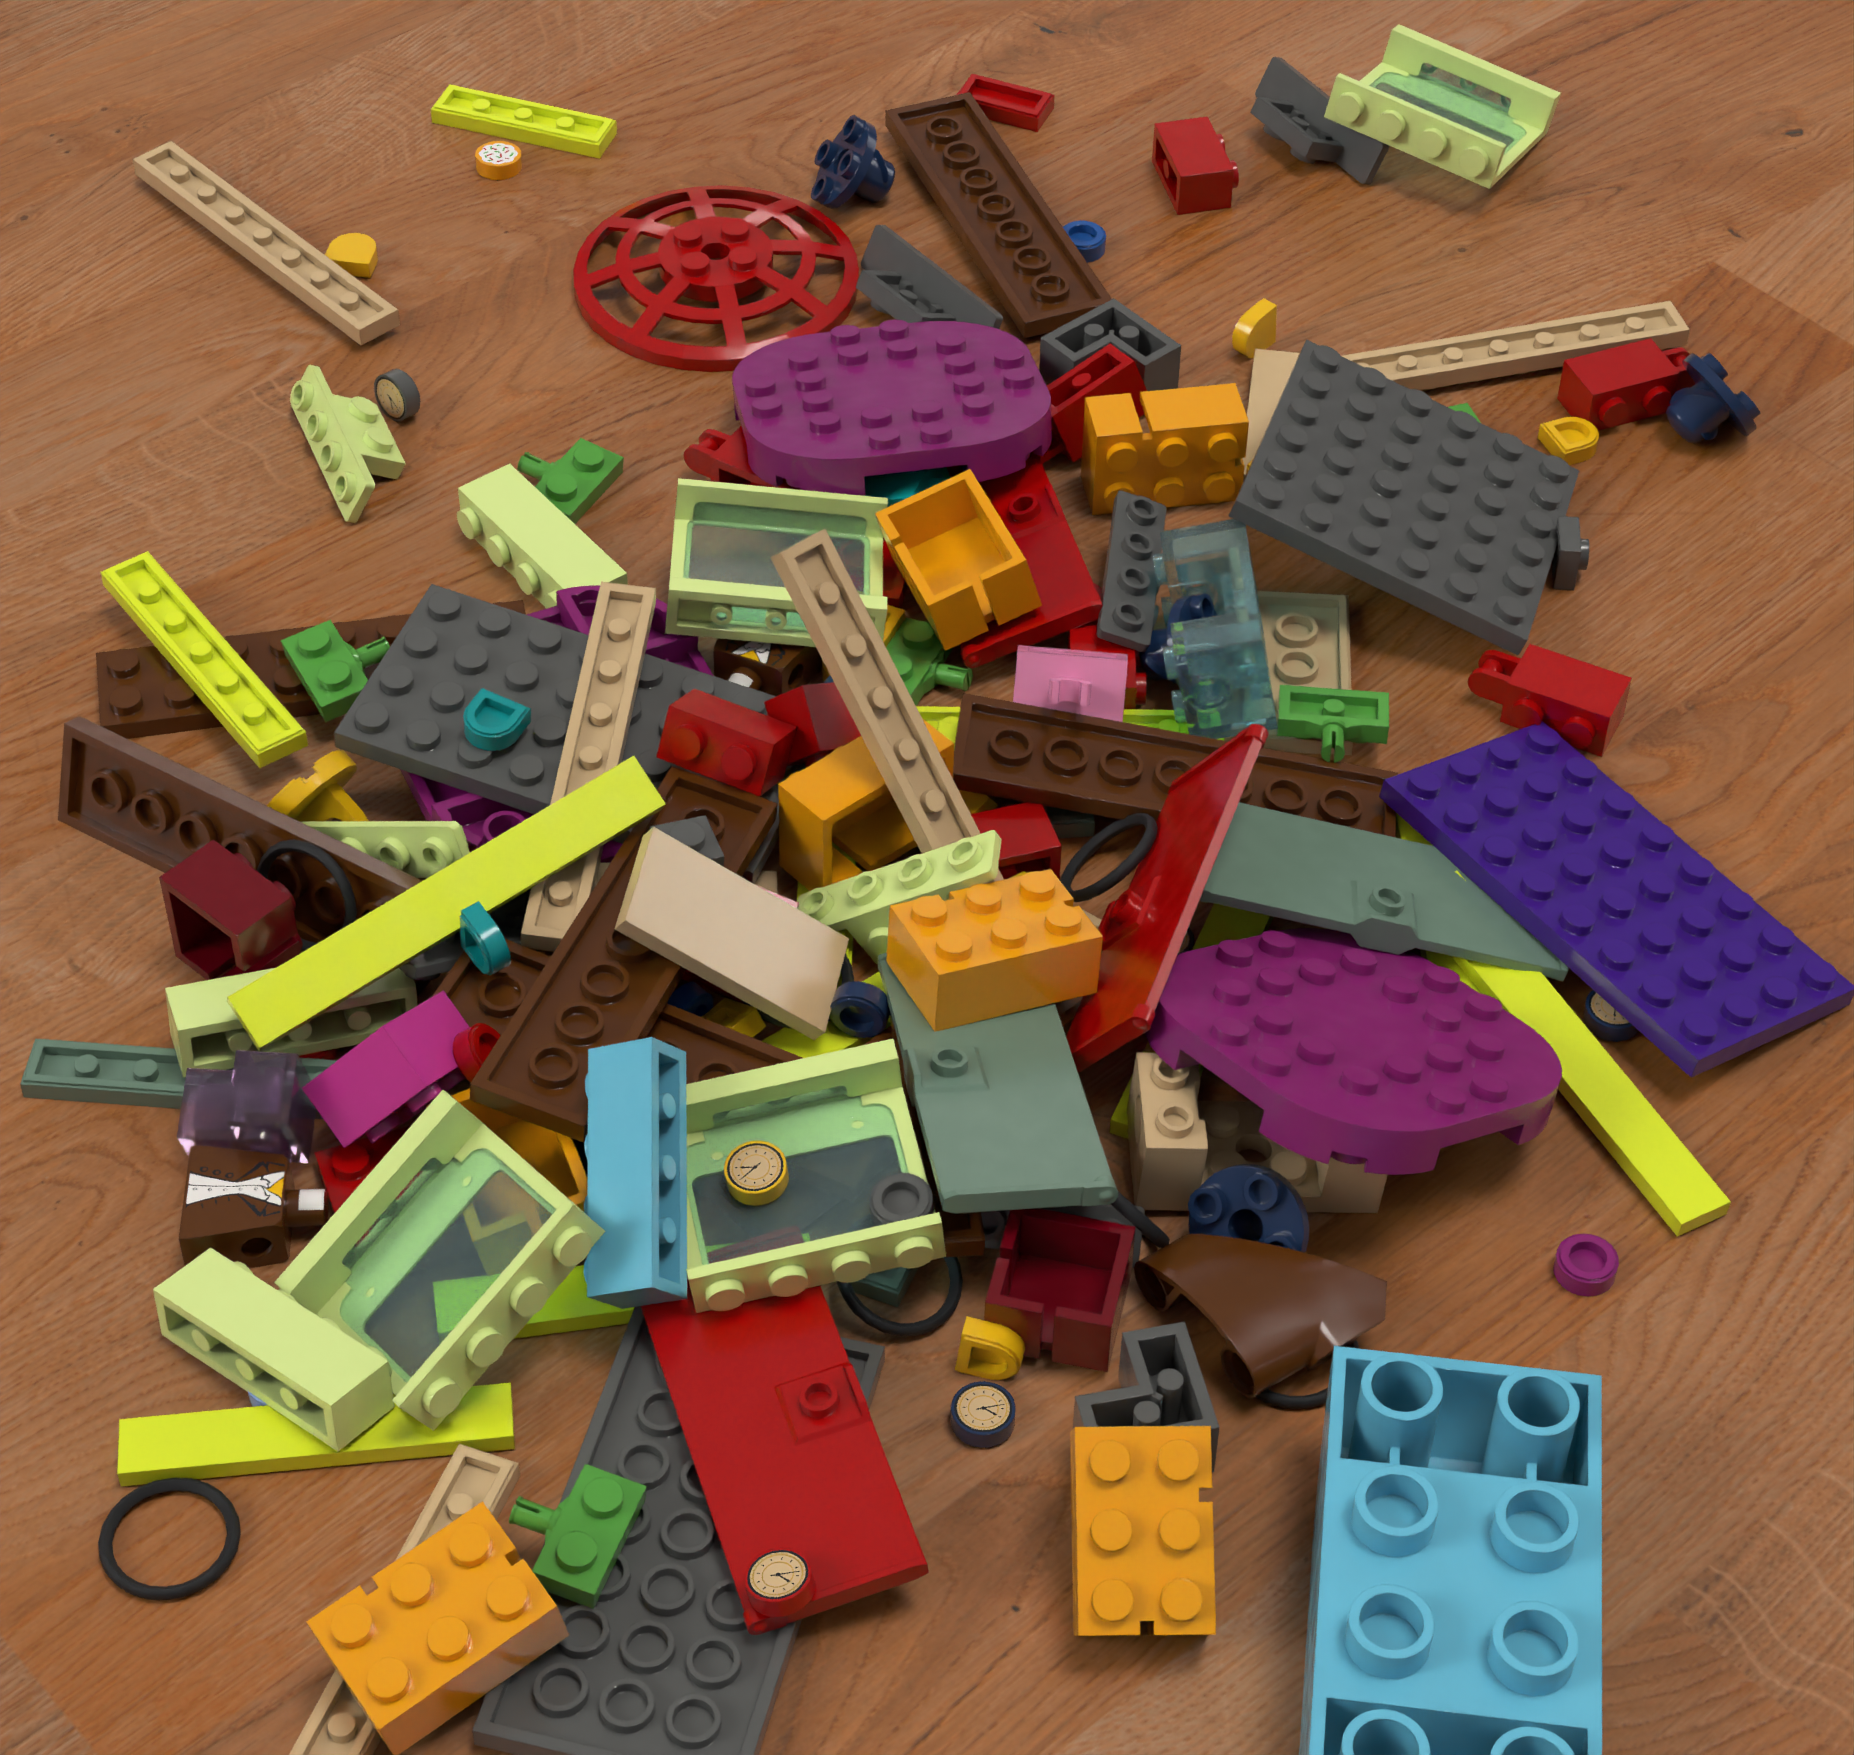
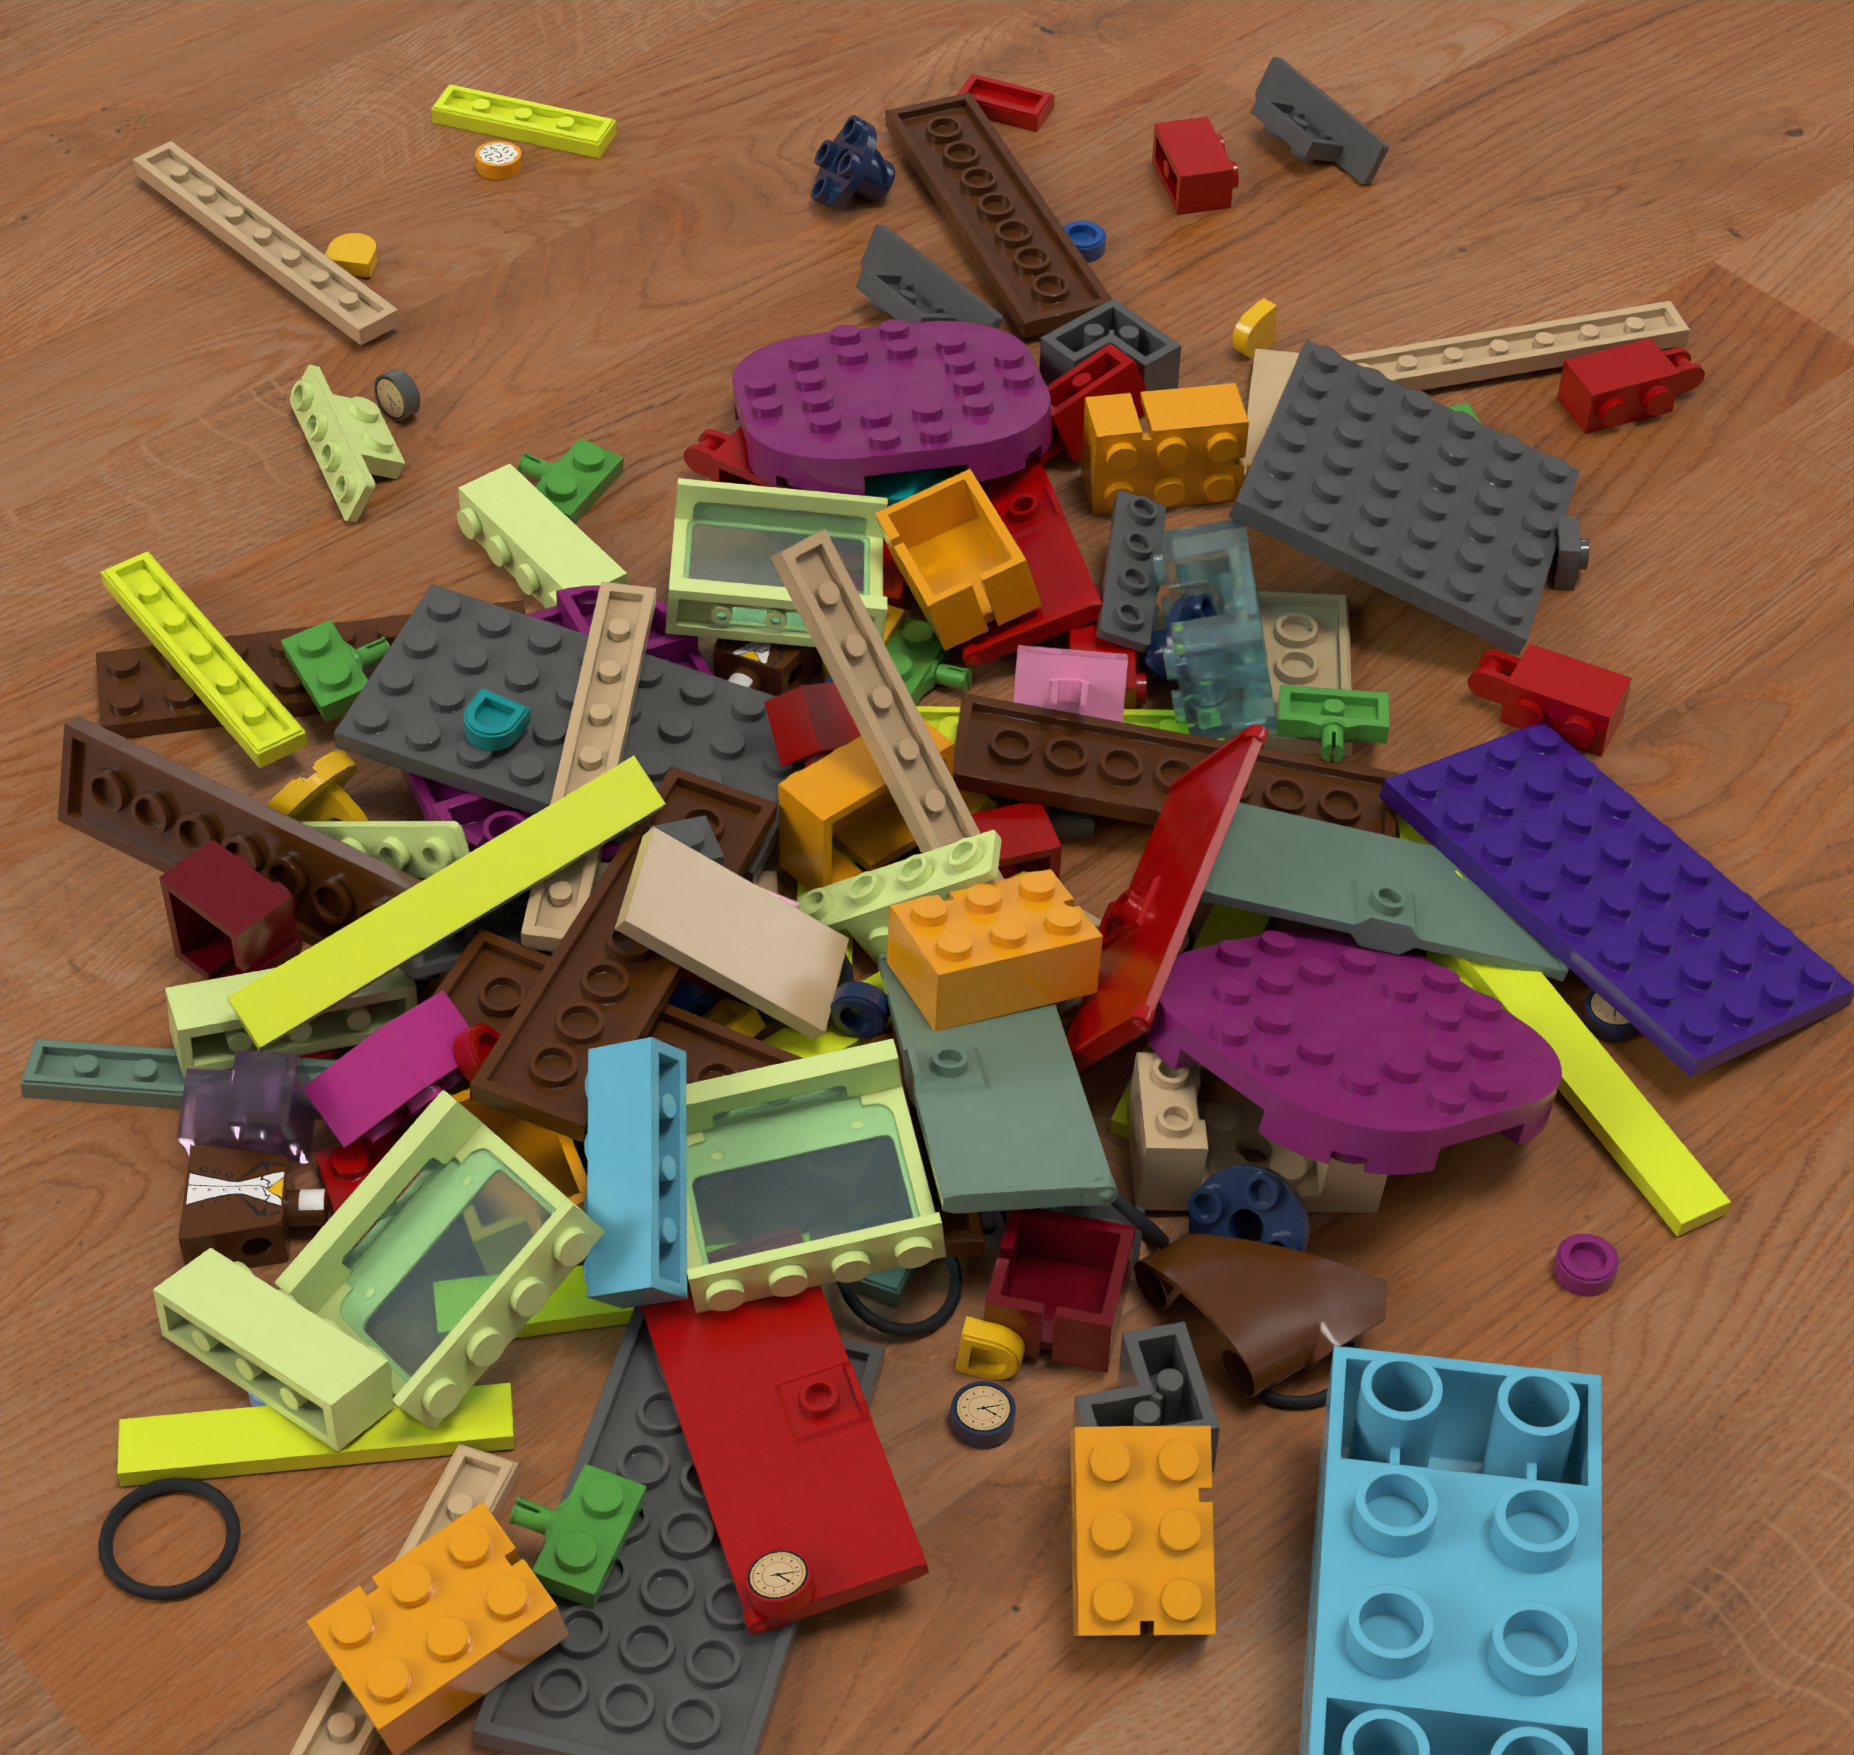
(325, 859): black tyre -> none
(483, 940): teal tile -> none
(689, 272): red dish -> none
(726, 742): red brick -> none
(756, 1173): tile -> none
(900, 1198): dark grey tile -> none
(1123, 869): black tyre -> none
(1445, 107): yellowish green panel -> none
(1570, 439): yellow tile -> none
(1702, 408): dark blue plate -> none

